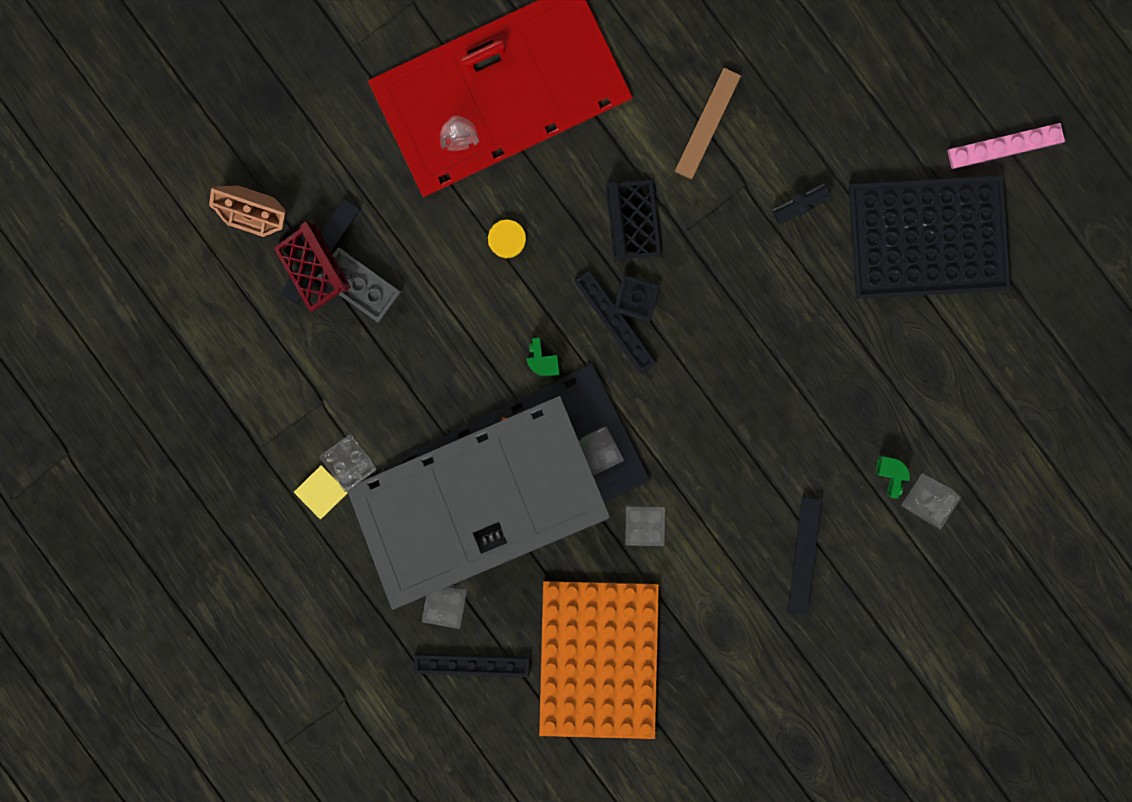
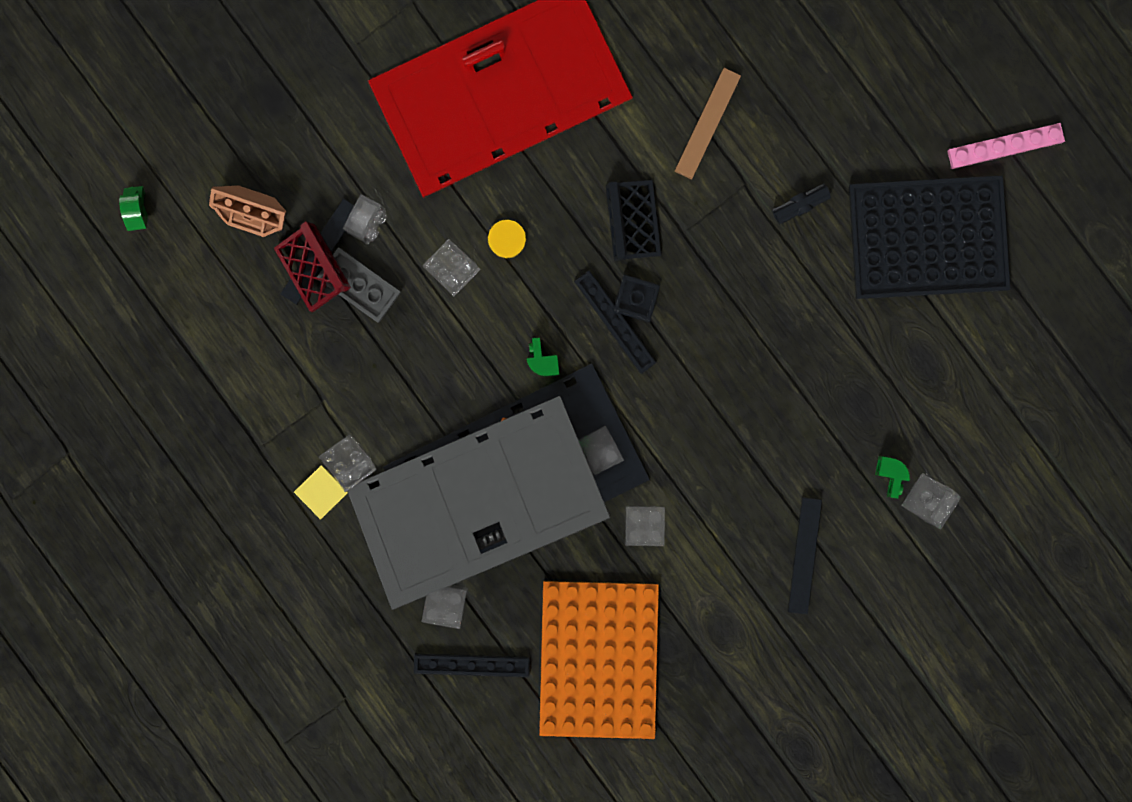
(132, 208): none -> green brick
(365, 219): none -> clear brick
(451, 267): none -> clear bracket
(458, 134): clear cylinder -> none

